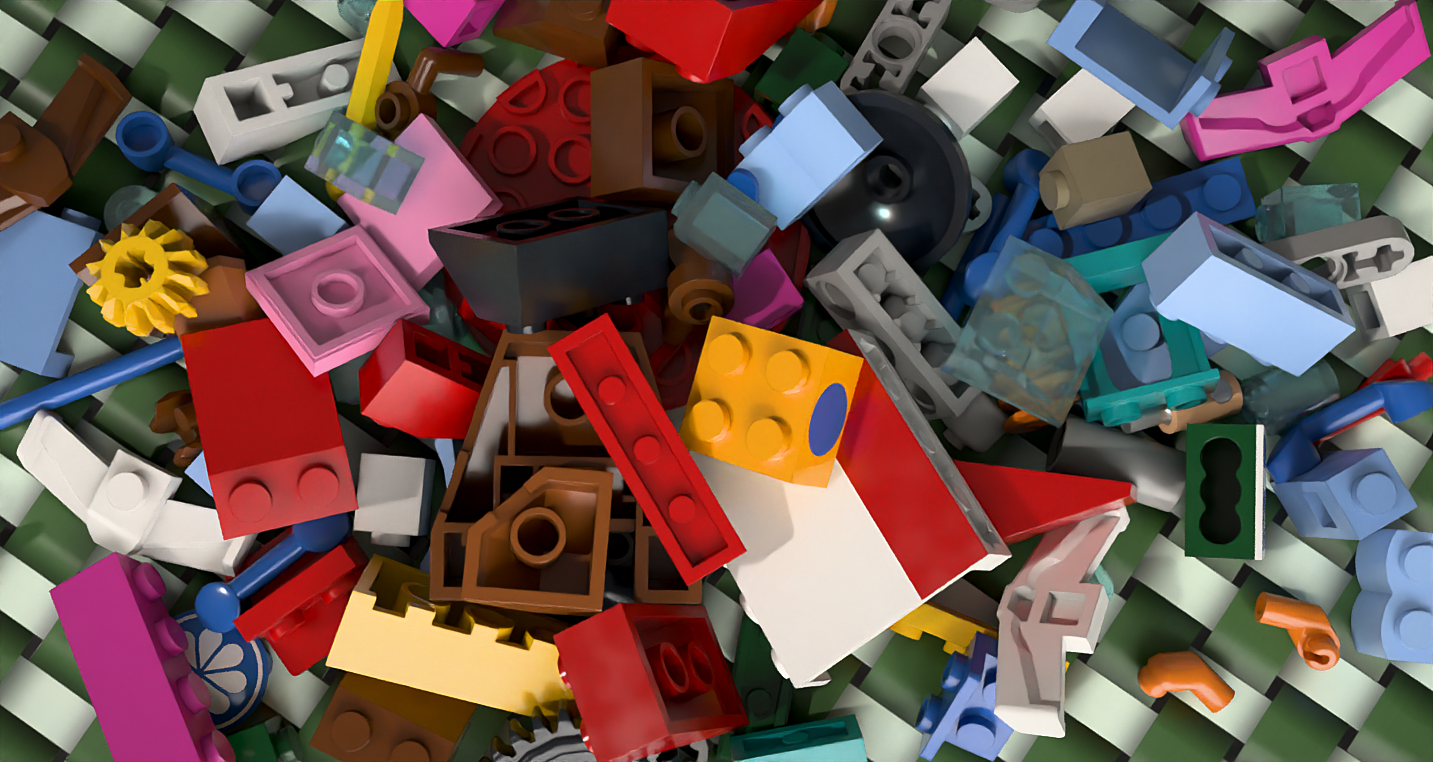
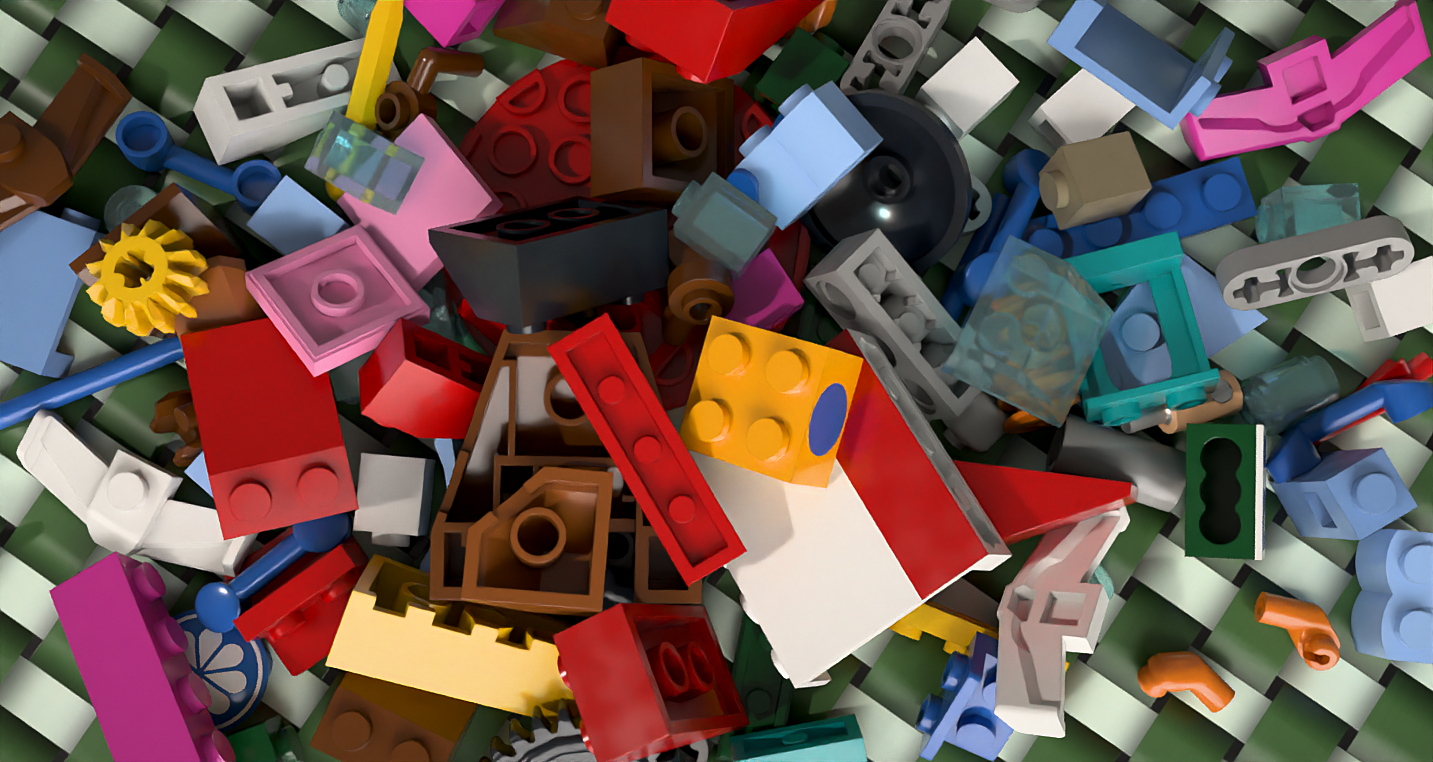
(1246, 295): light blue brick -> none

